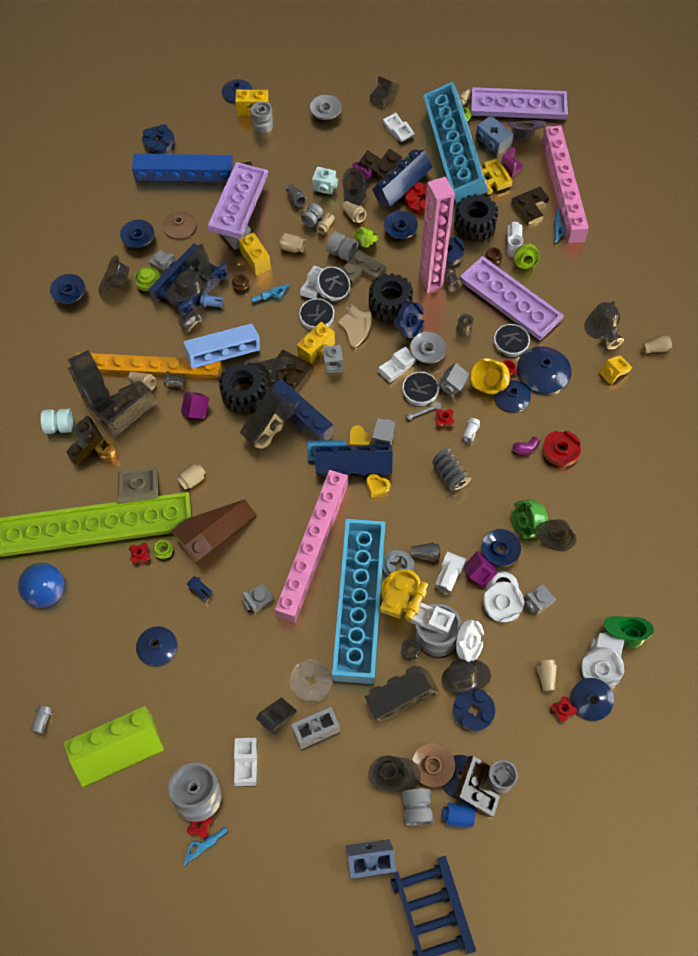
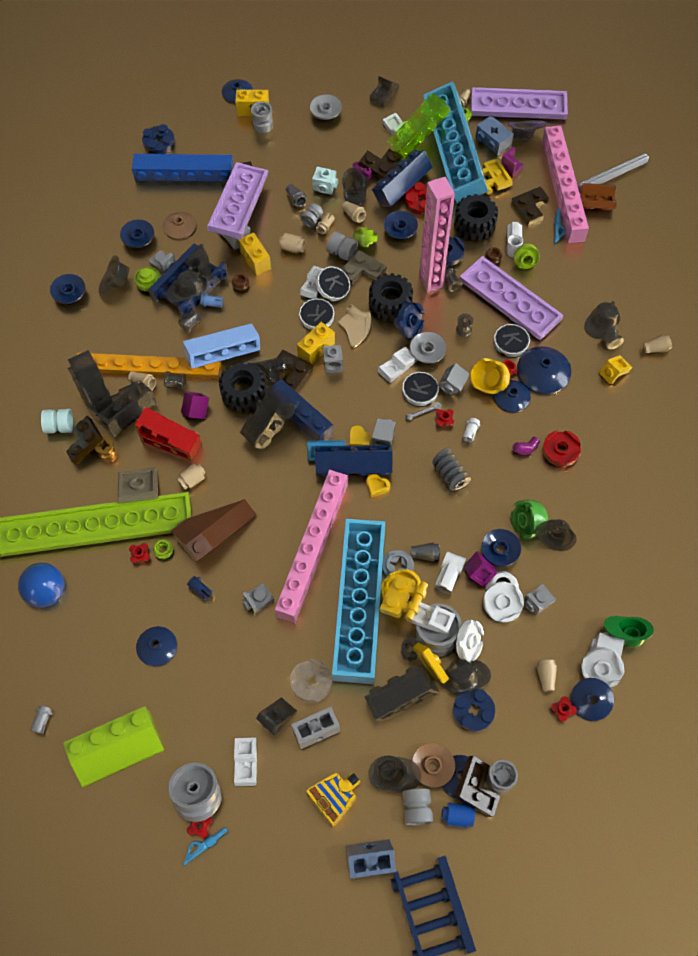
(167, 435): none -> red wedge
(271, 293): dark azure hand -> none
(334, 796): none -> torso
(419, 125): none -> clear neon green brick
(431, 662): none -> yellow plate
(598, 196): none -> dark orange bracket
(617, 170): none -> light grey axle

